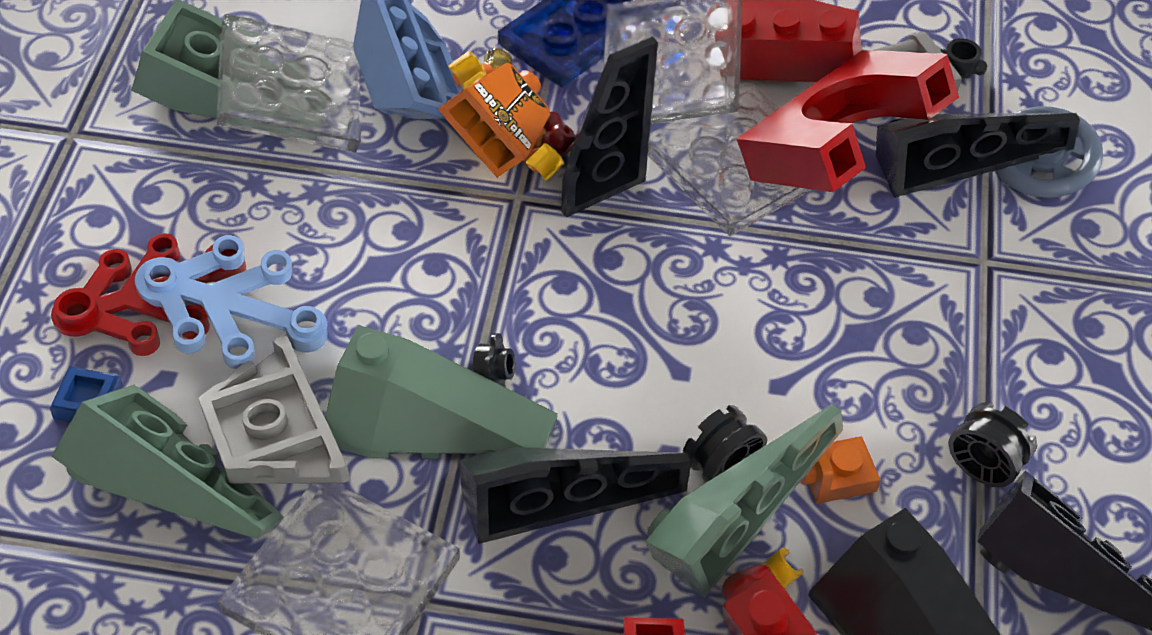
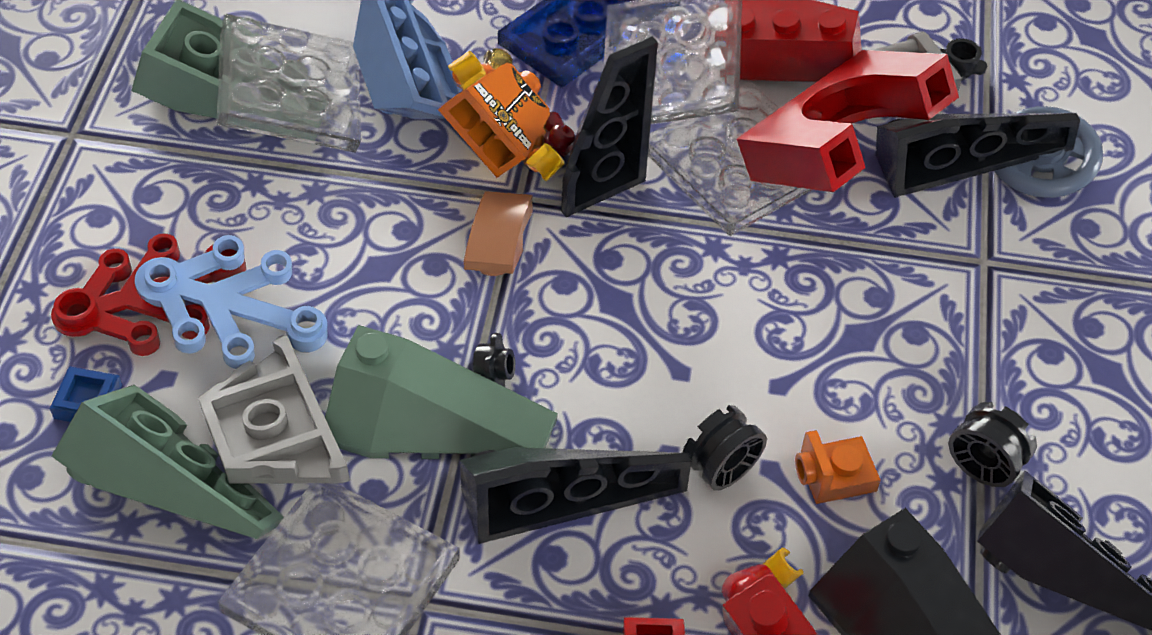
(498, 233): none -> nougat slope
(725, 514): sand green wedge -> none

